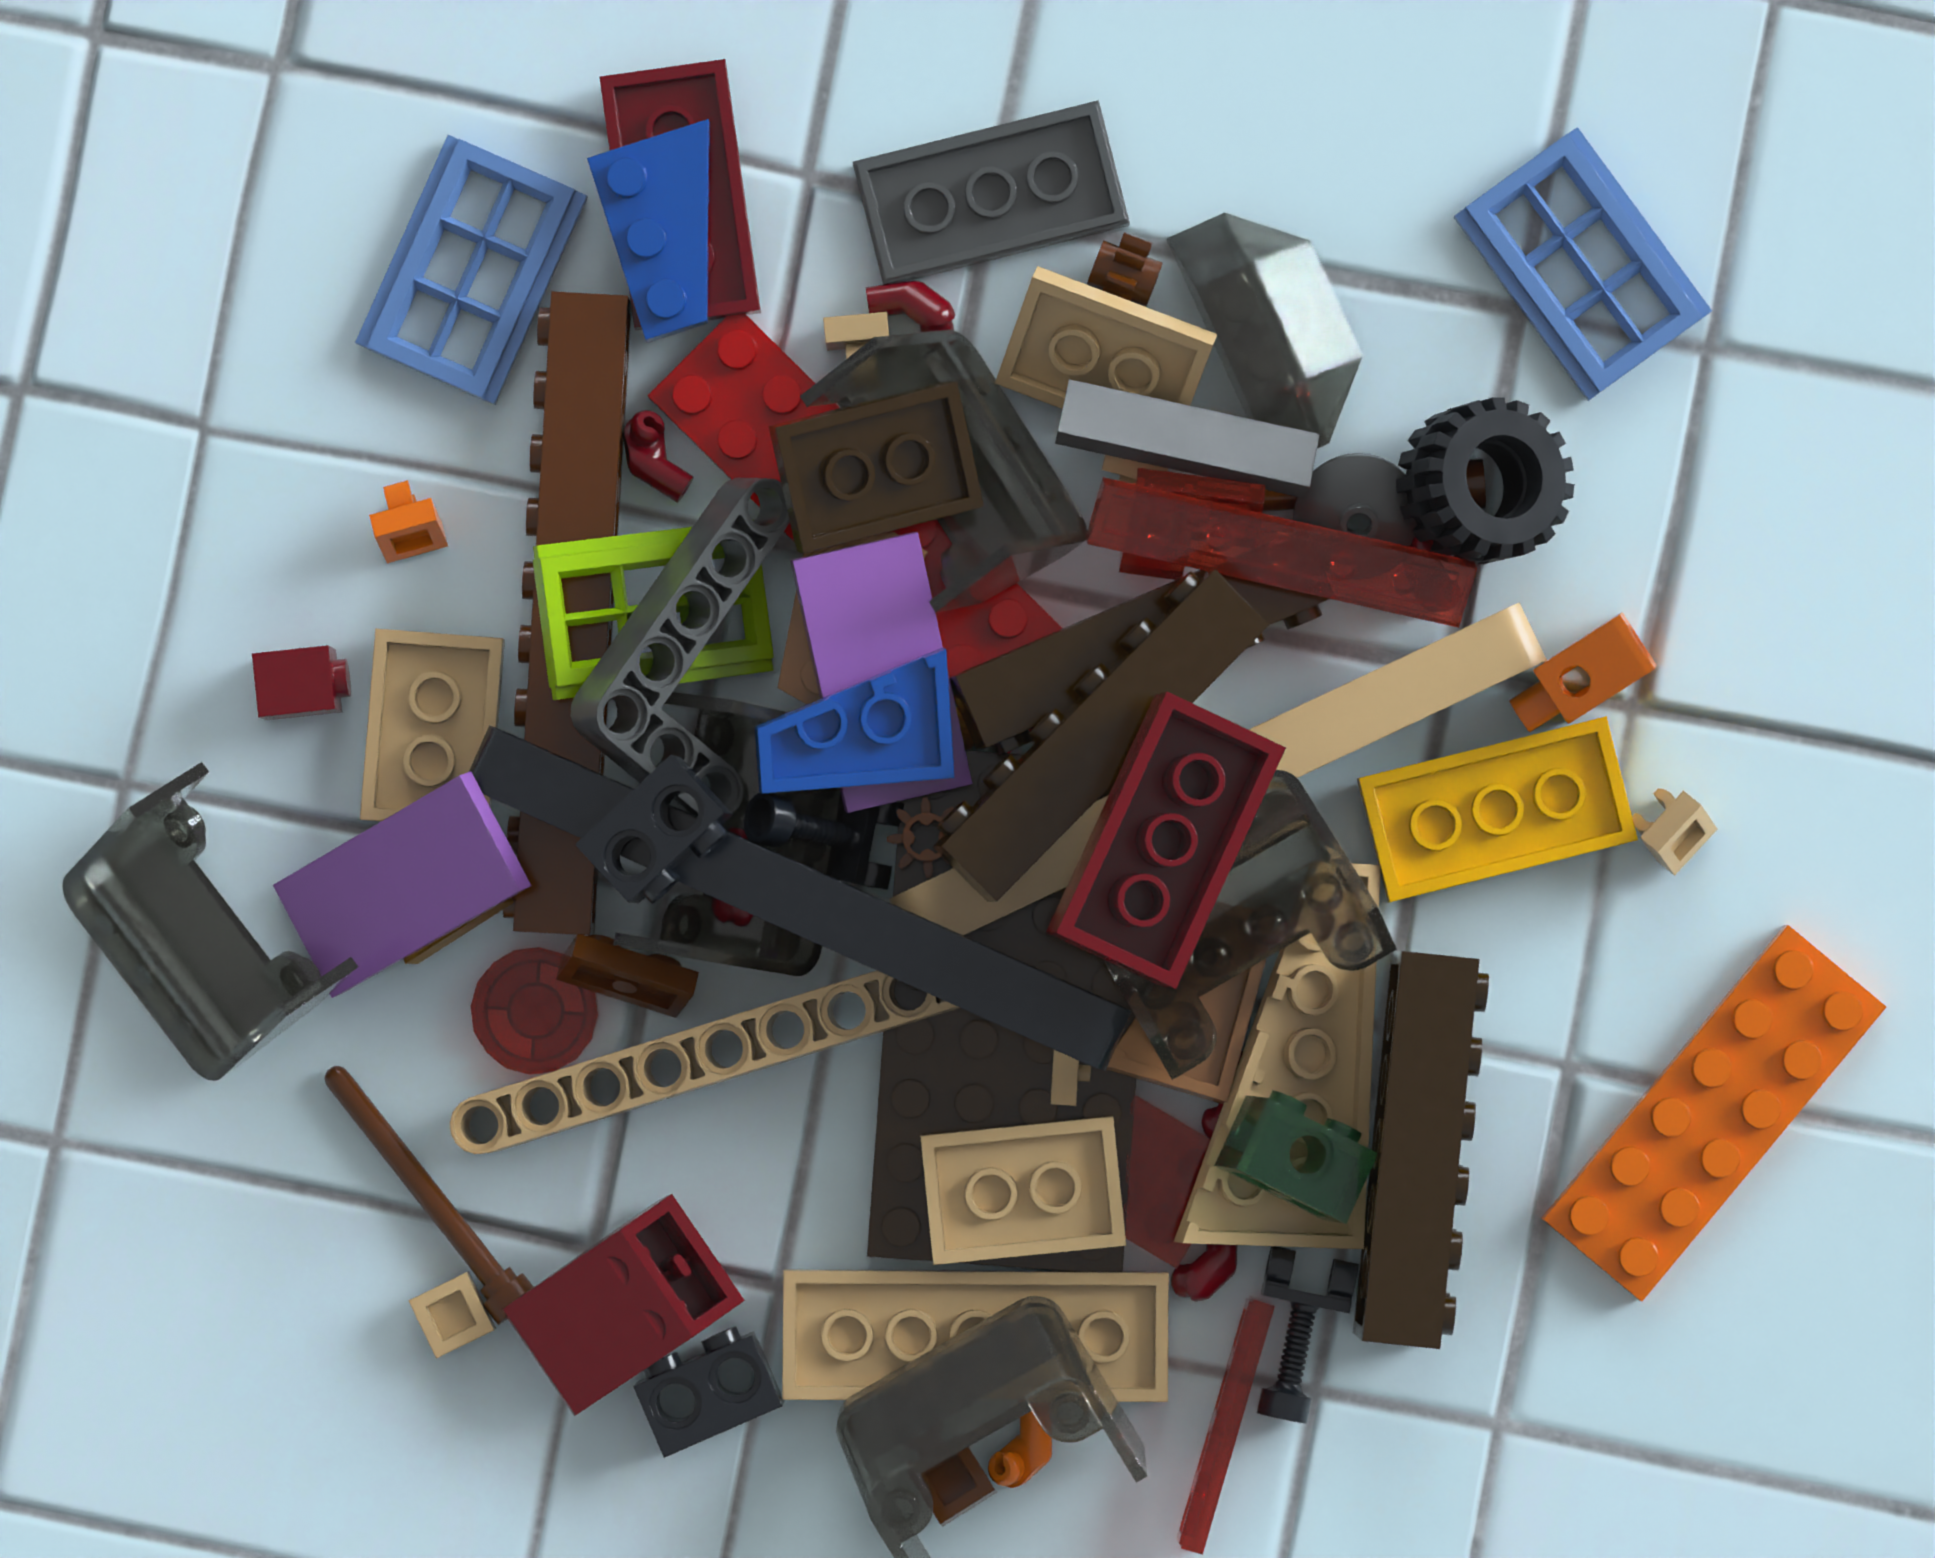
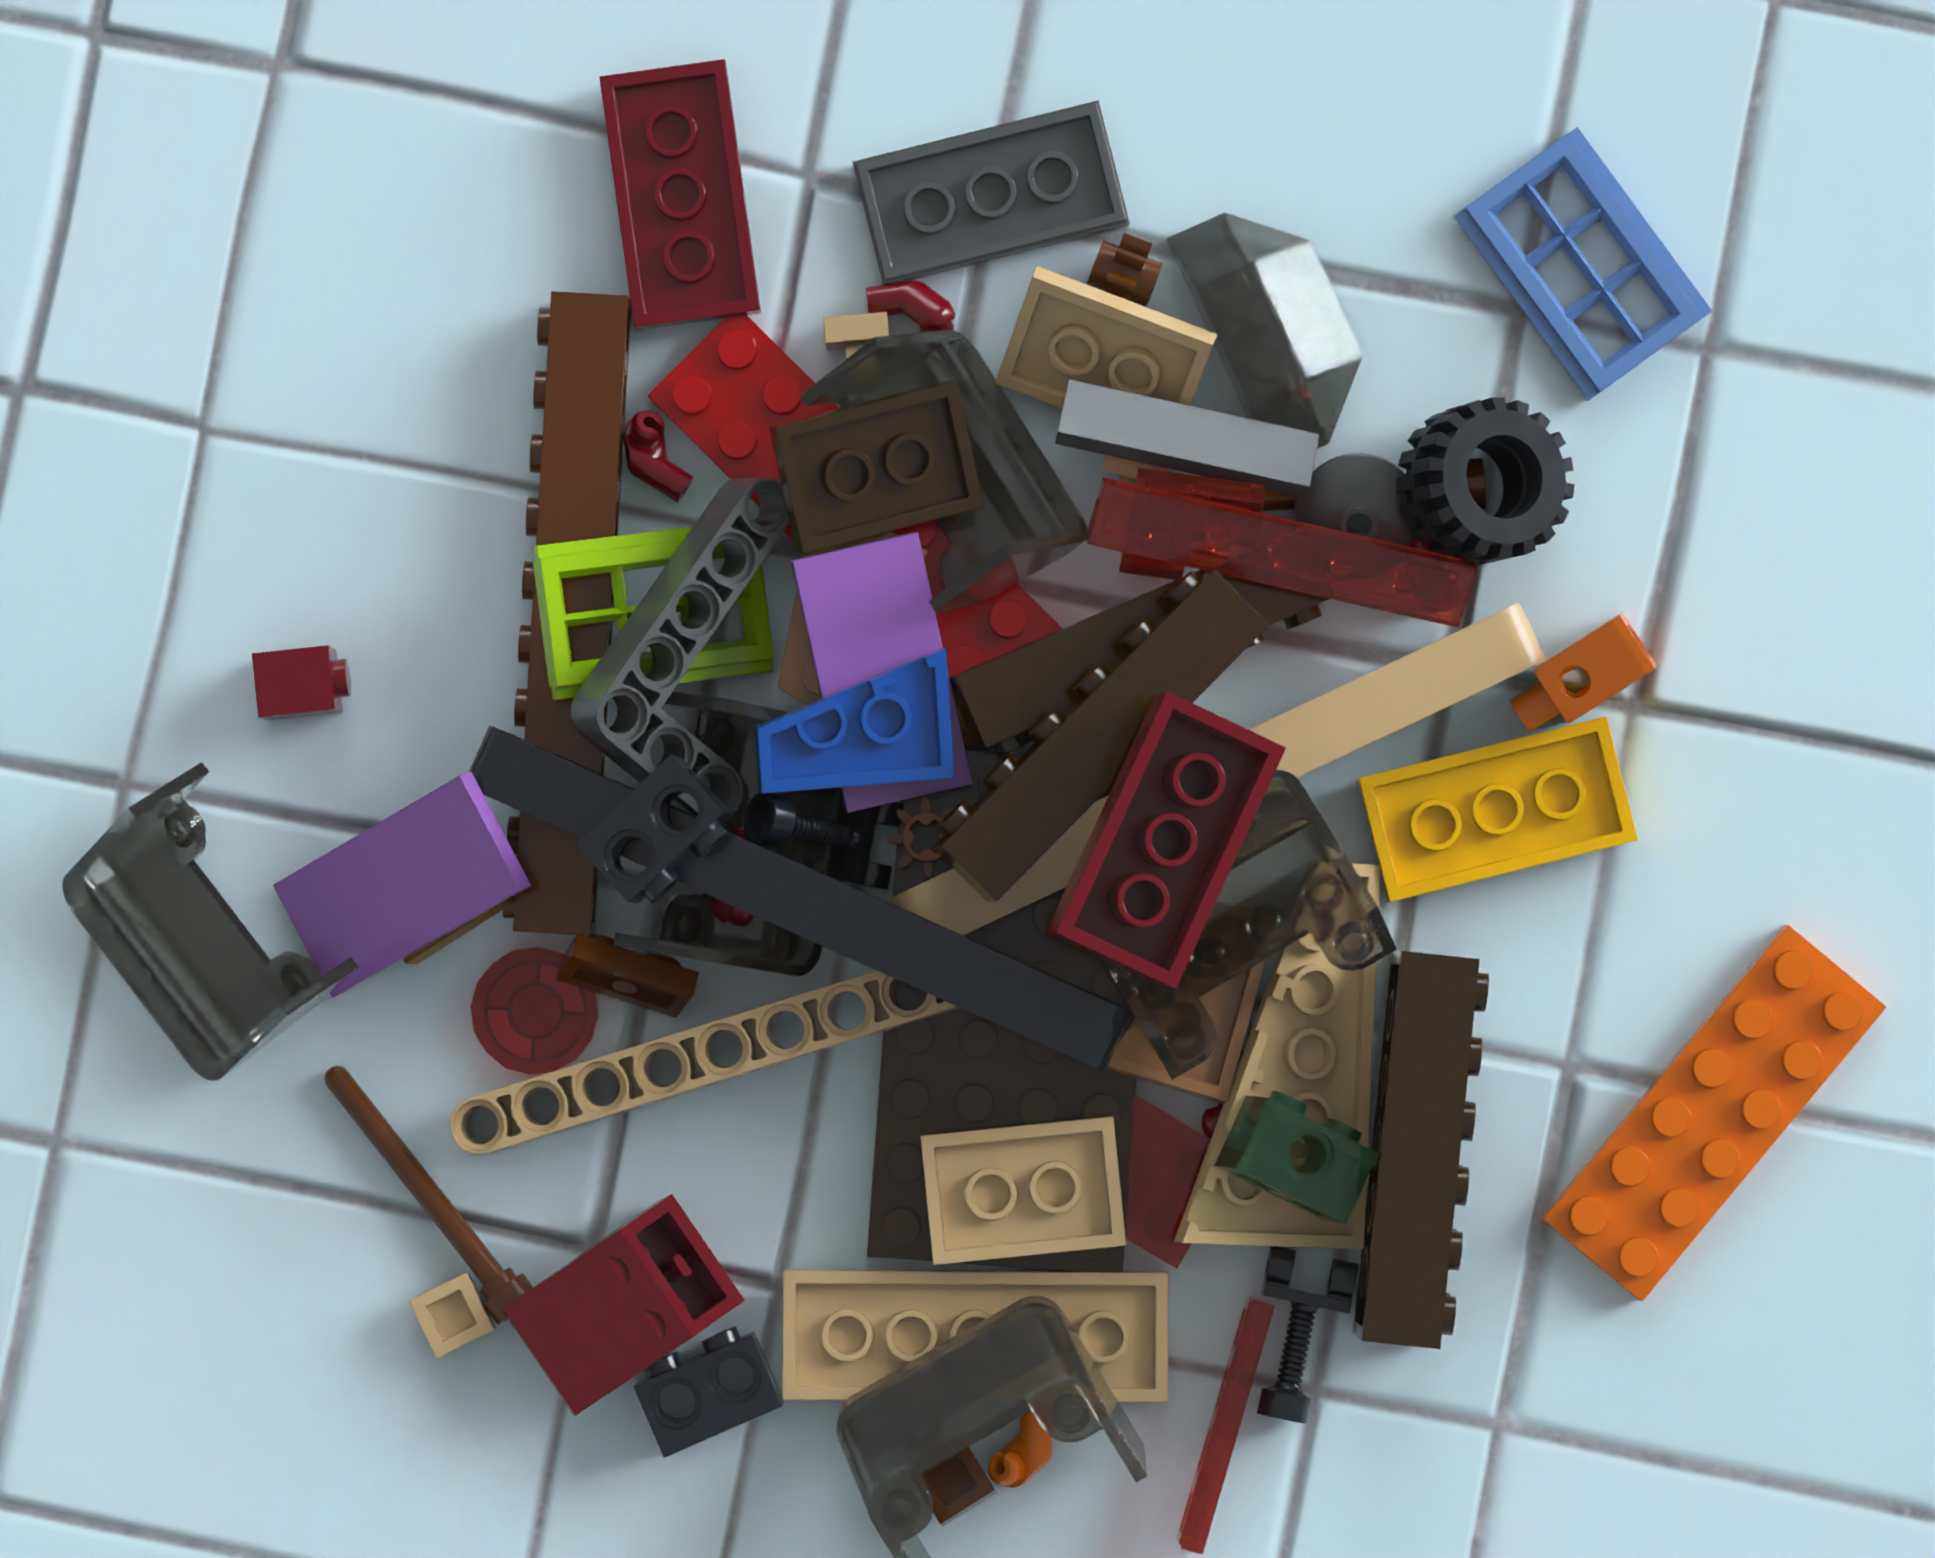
(408, 525): orange tile -> none
(417, 248): medium blue piece -> none
(426, 714): tan plate -> none
(659, 224): blue wing -> none
(1065, 1077): tan plate -> none
(1206, 1273): dark red arm -> none
(1677, 831): tan tile -> none

